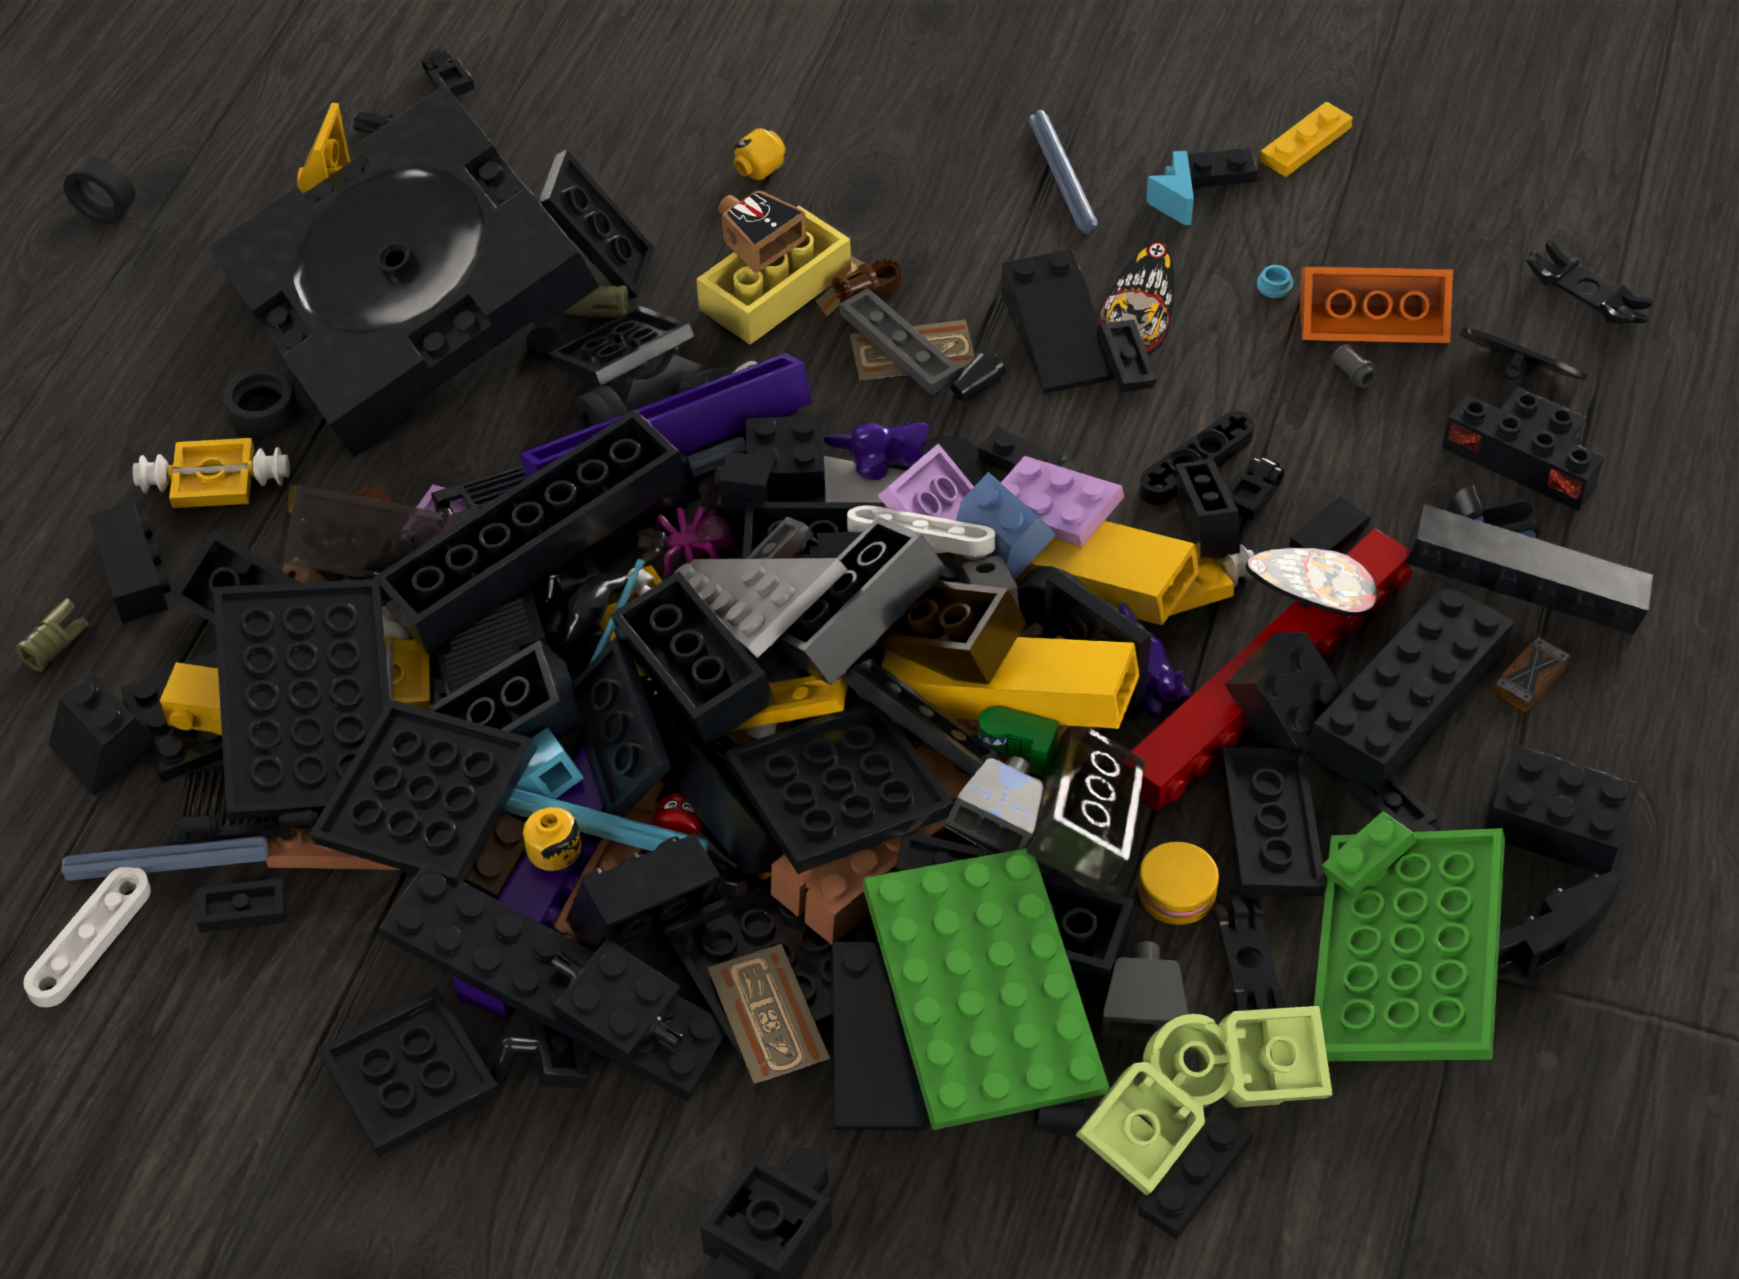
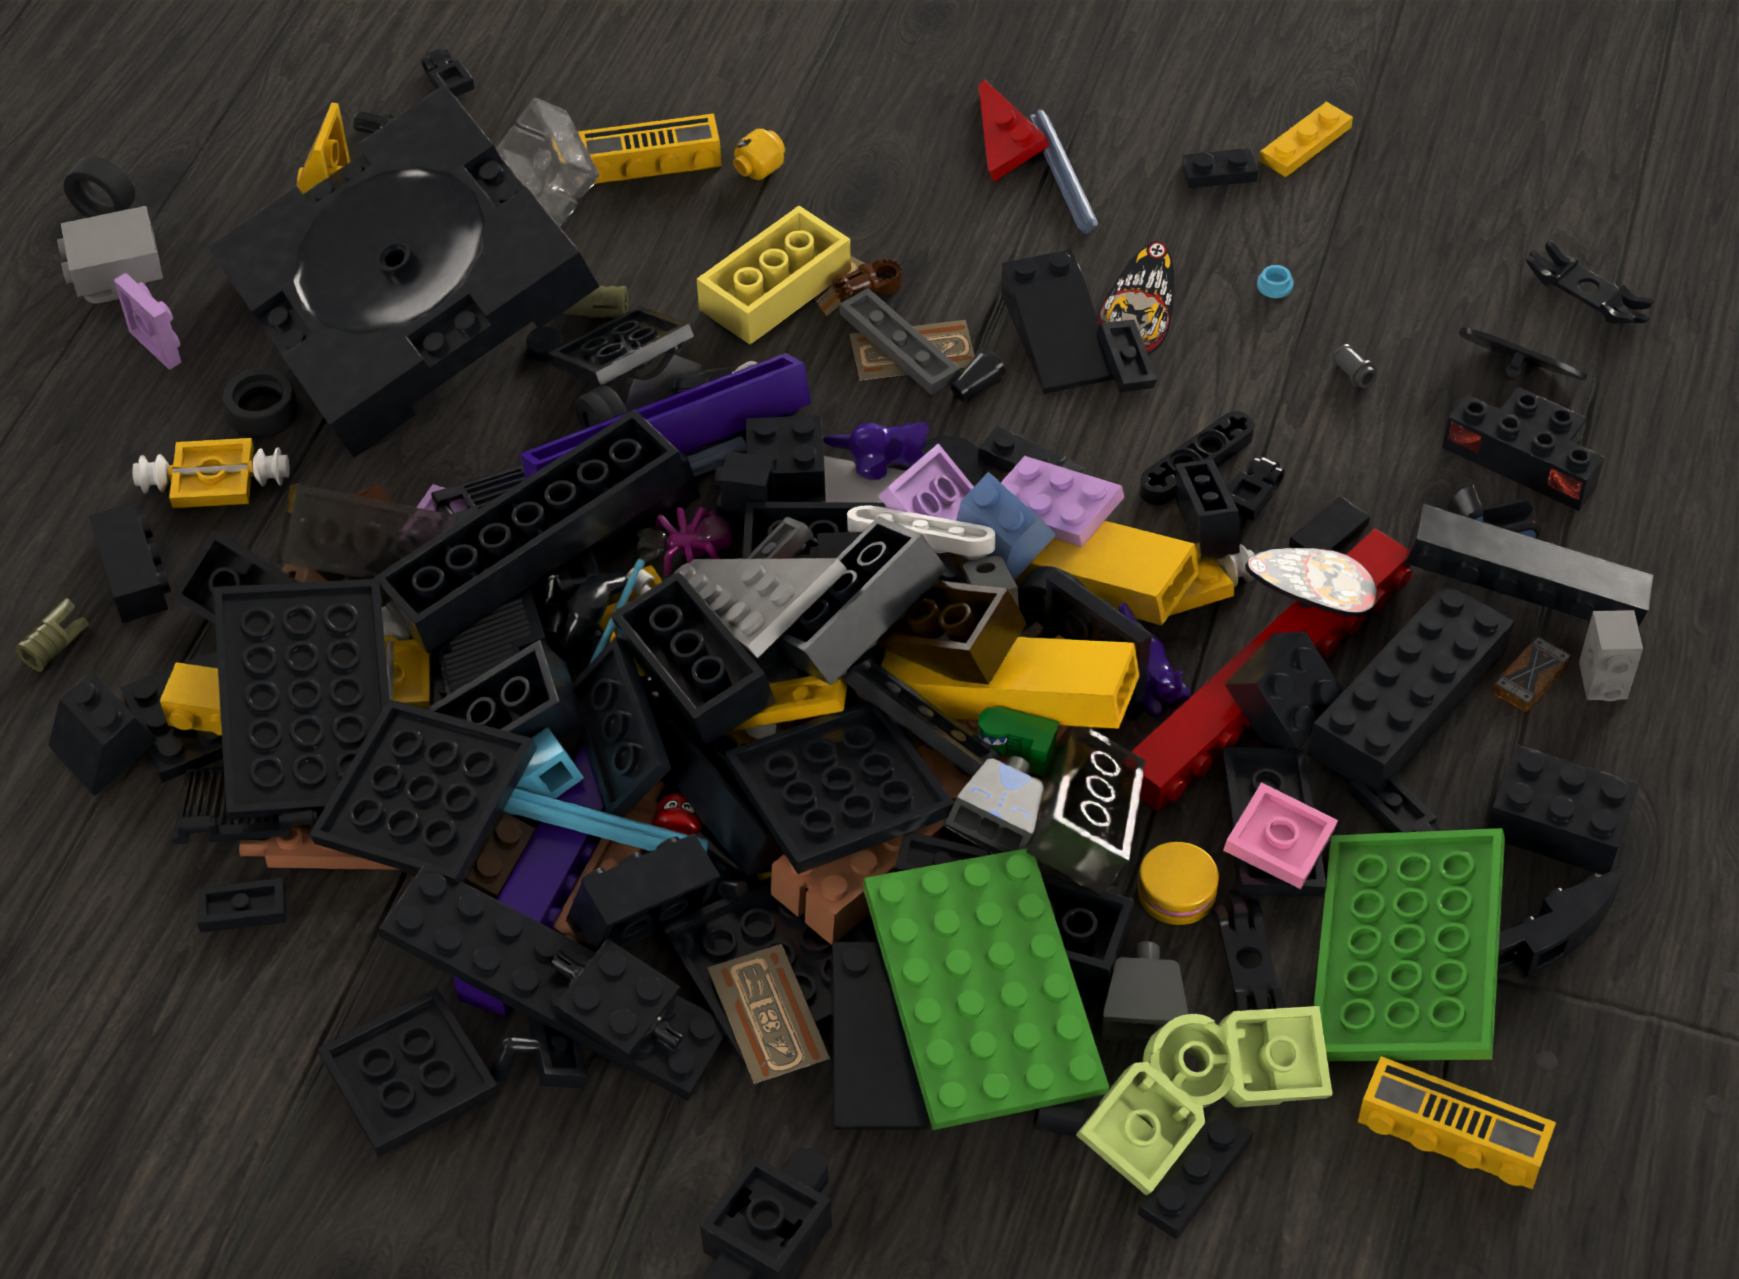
(86, 936): white plate -> none
(106, 248): none -> light grey brick
(148, 320): none -> lavender plate
(167, 857): sand blue axle -> none
(552, 838): yellow head -> none
(553, 166): none -> clear piece
(596, 224): black plate -> none
(654, 148): none -> yellow brick
(761, 228): torso -> none
(1007, 133): none -> red wing
(1173, 191): medium azure slope -> none
(1280, 835): none -> bright pink plate
(1368, 853): bright green plate -> none
(1376, 304): orange slope -> none
(1456, 1123): none -> yellow brick
(1610, 655): none -> light grey brick

